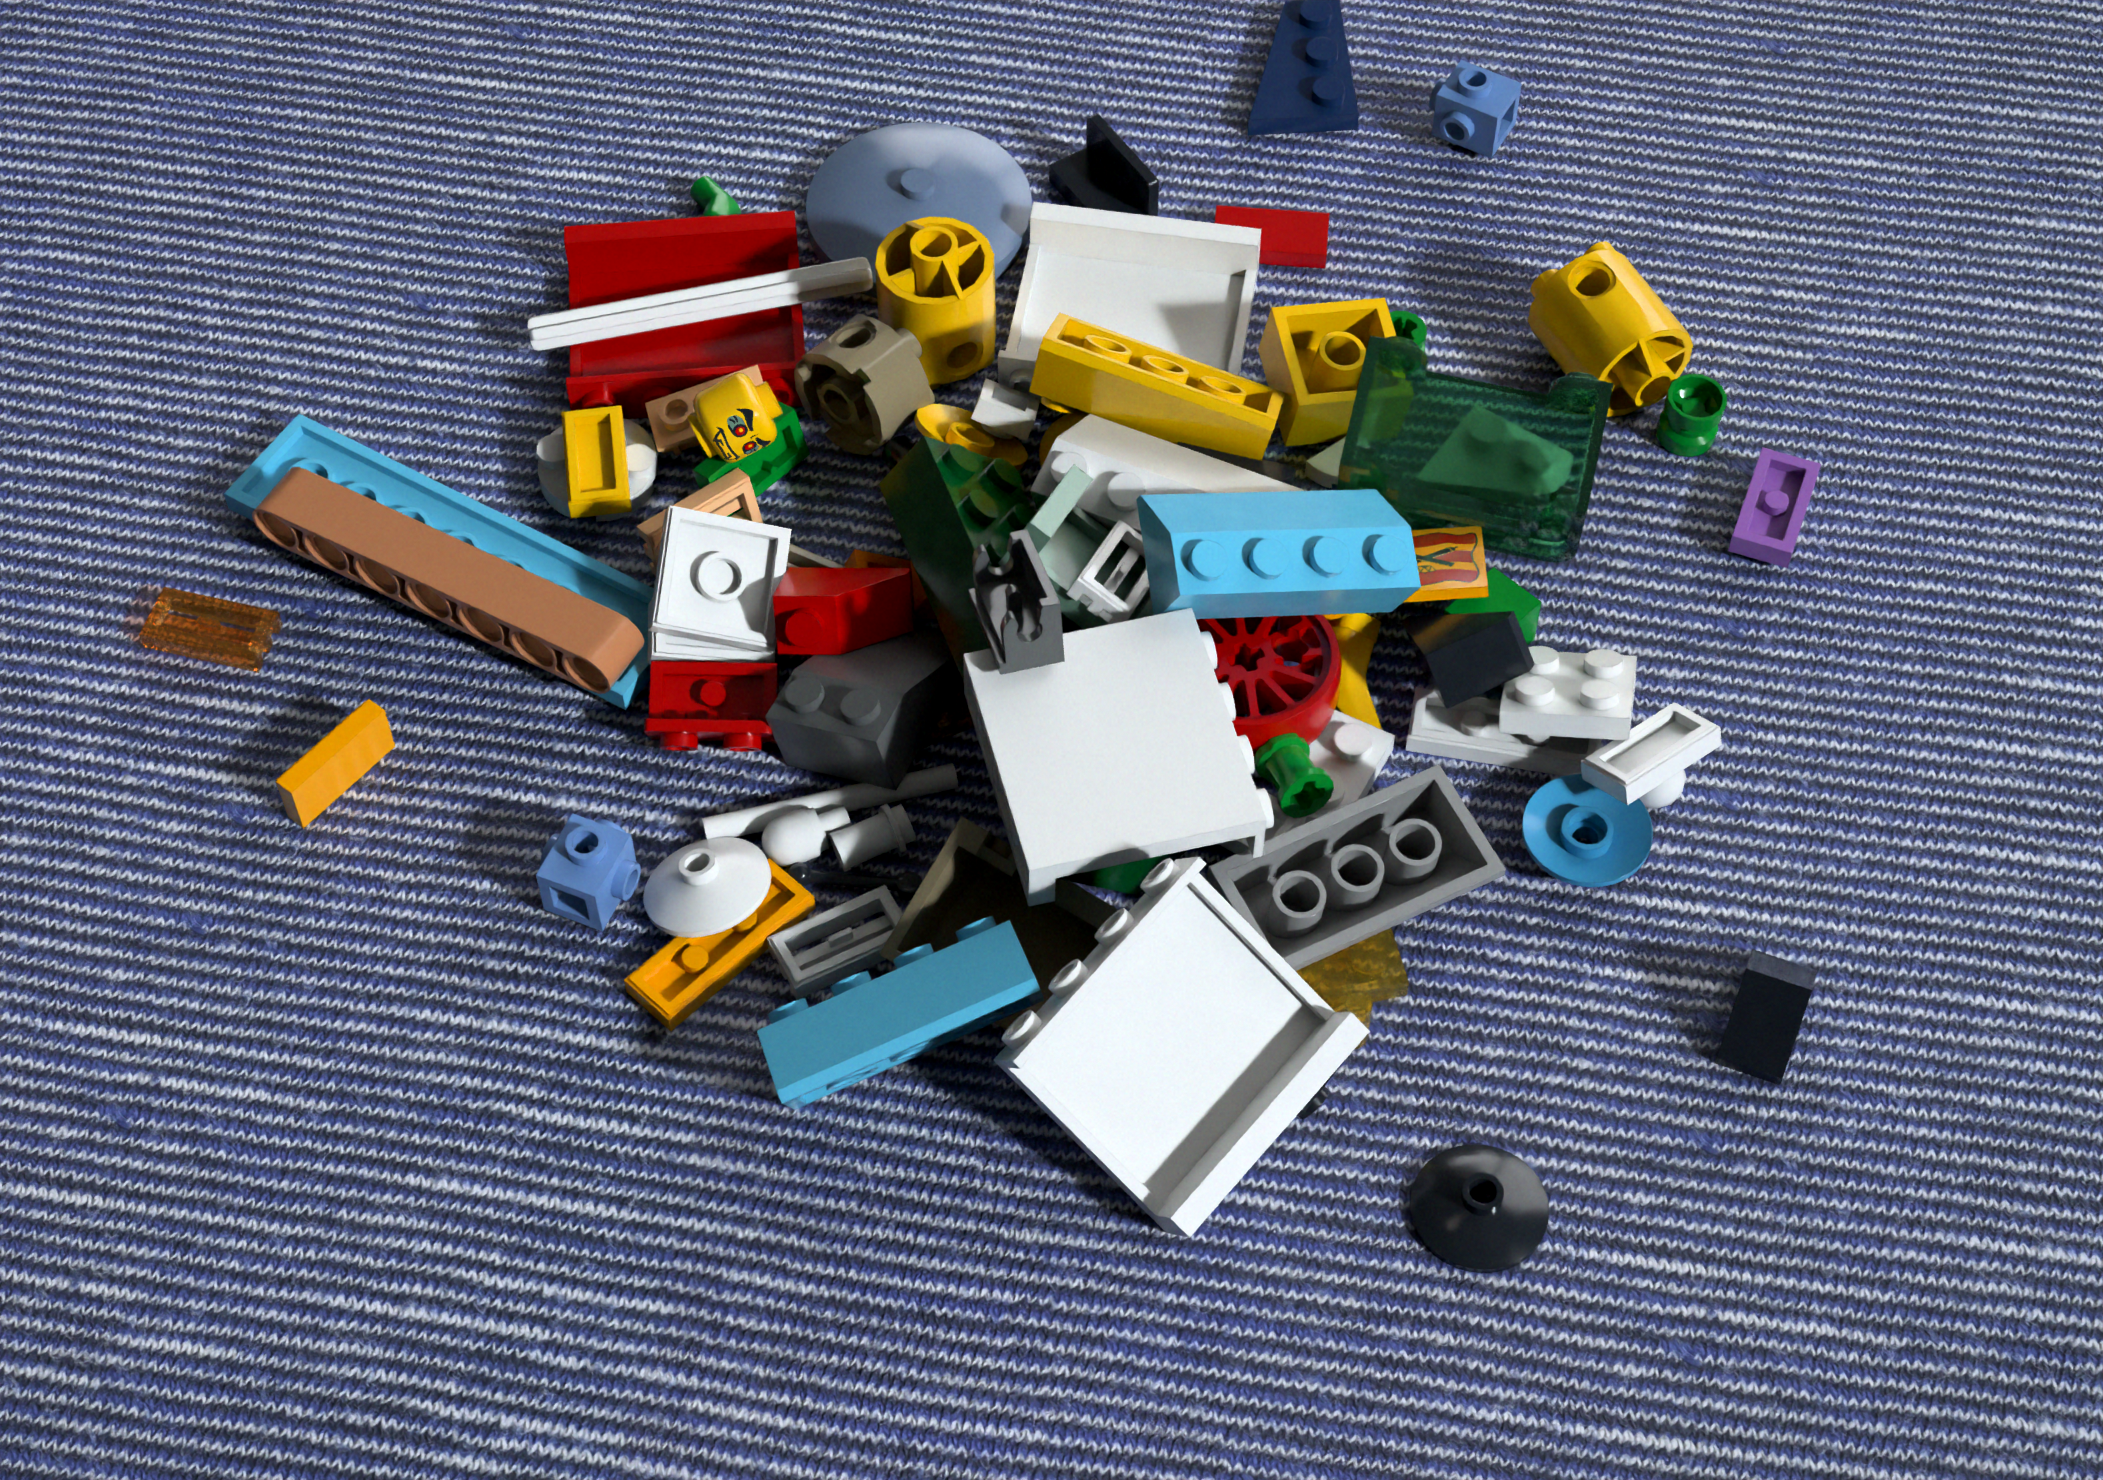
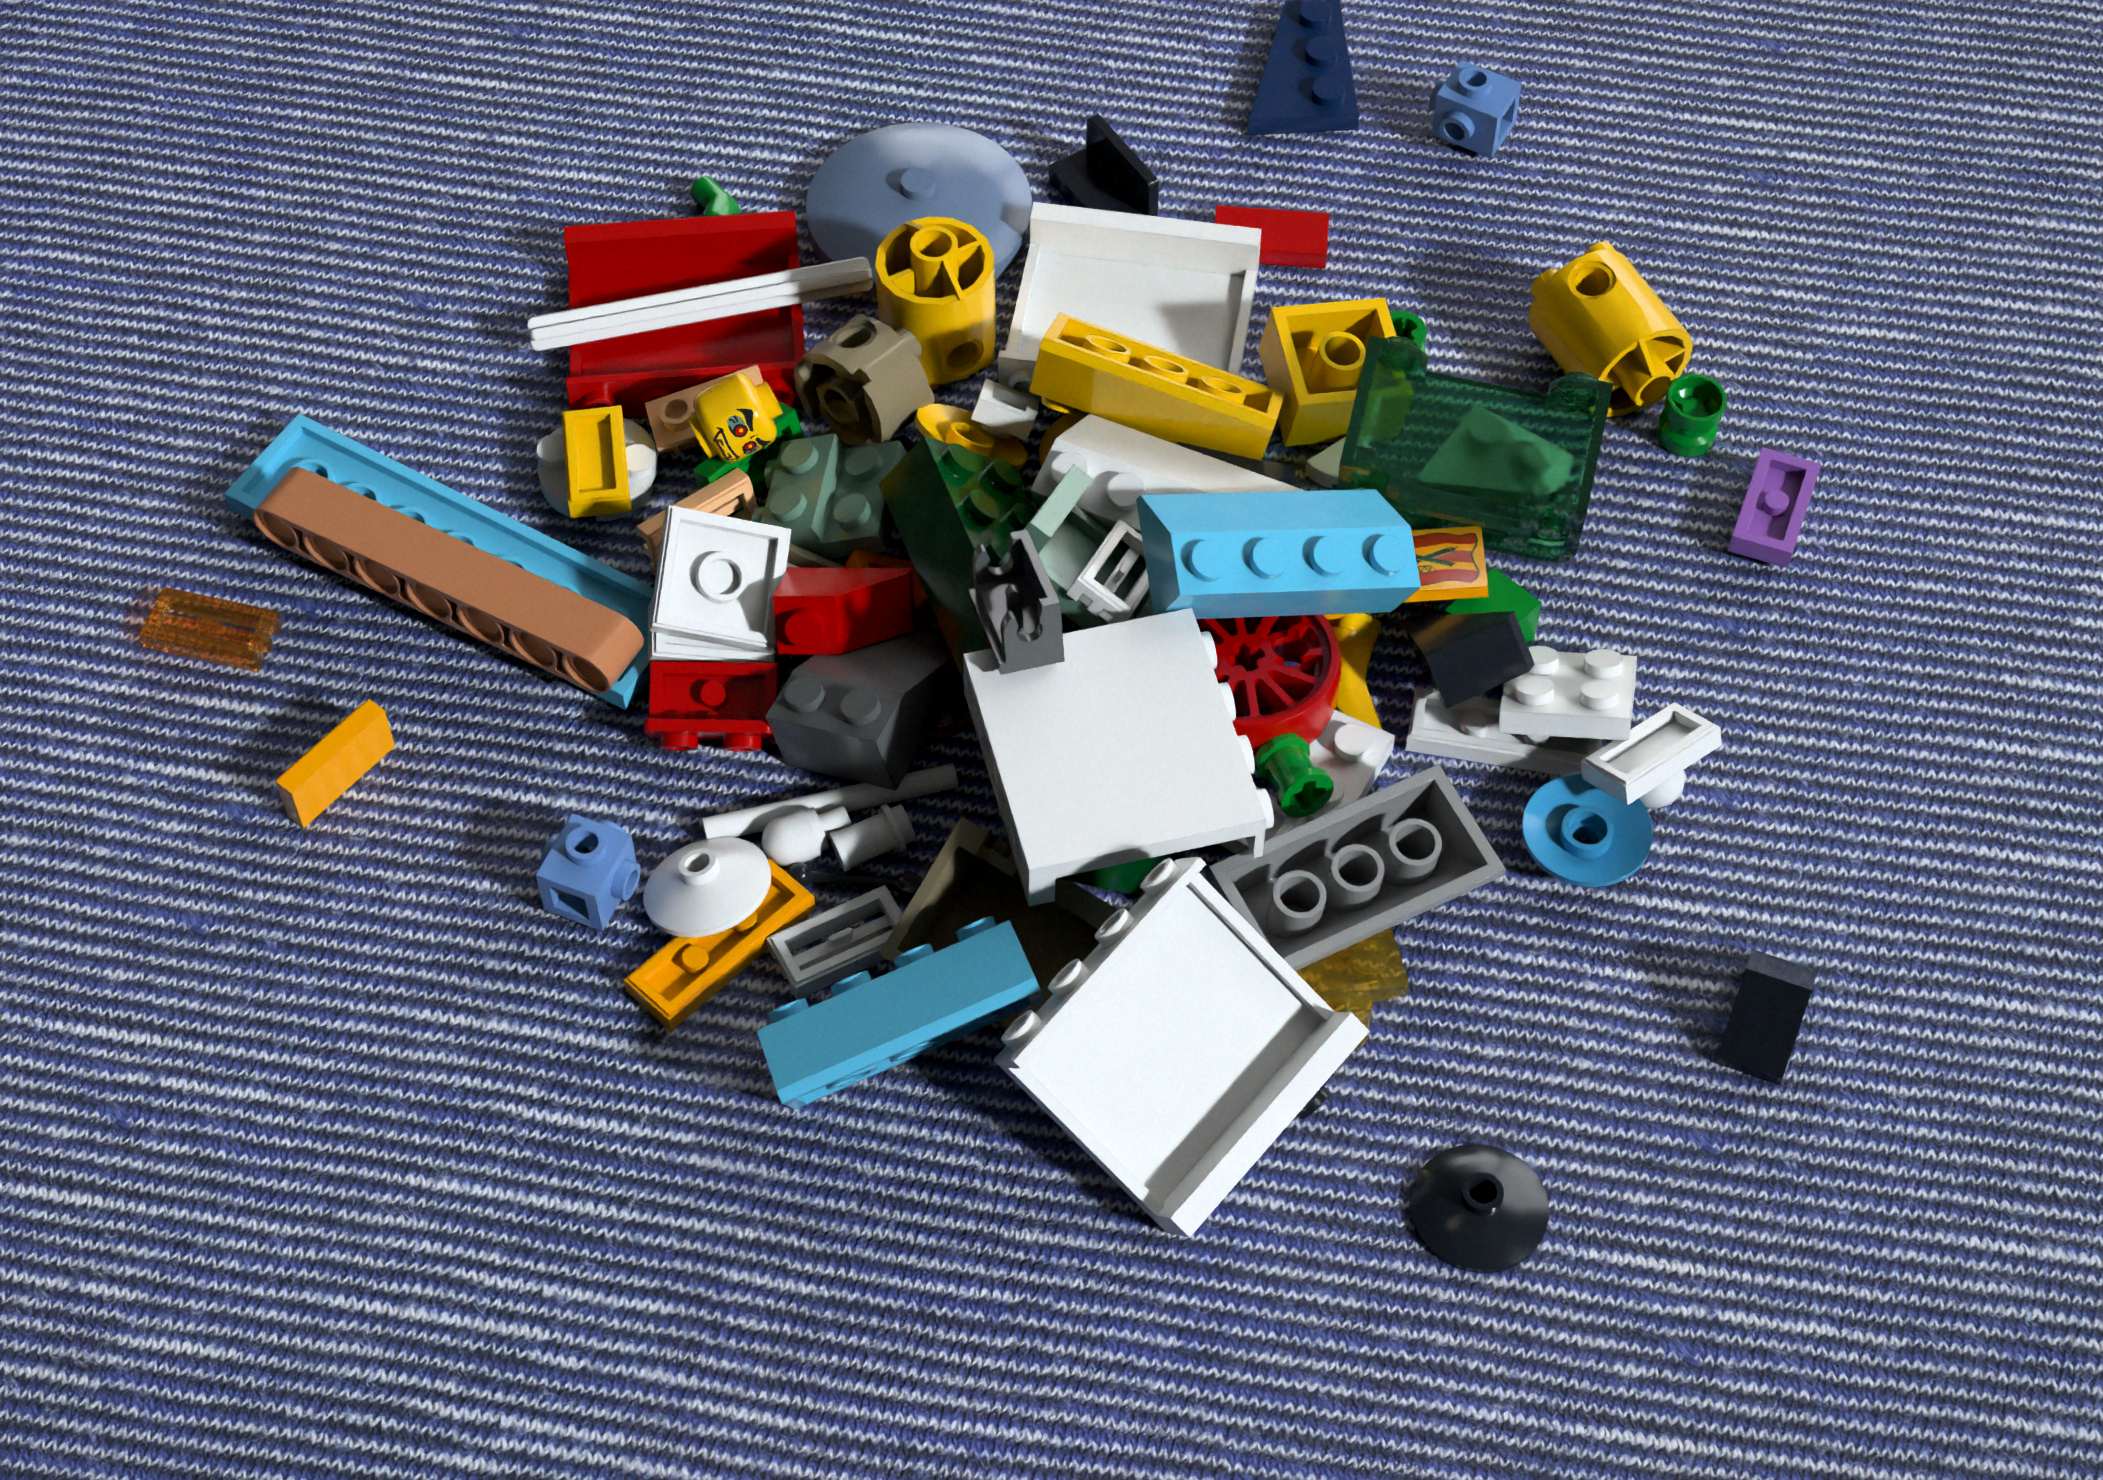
(830, 495): none -> sand green plate

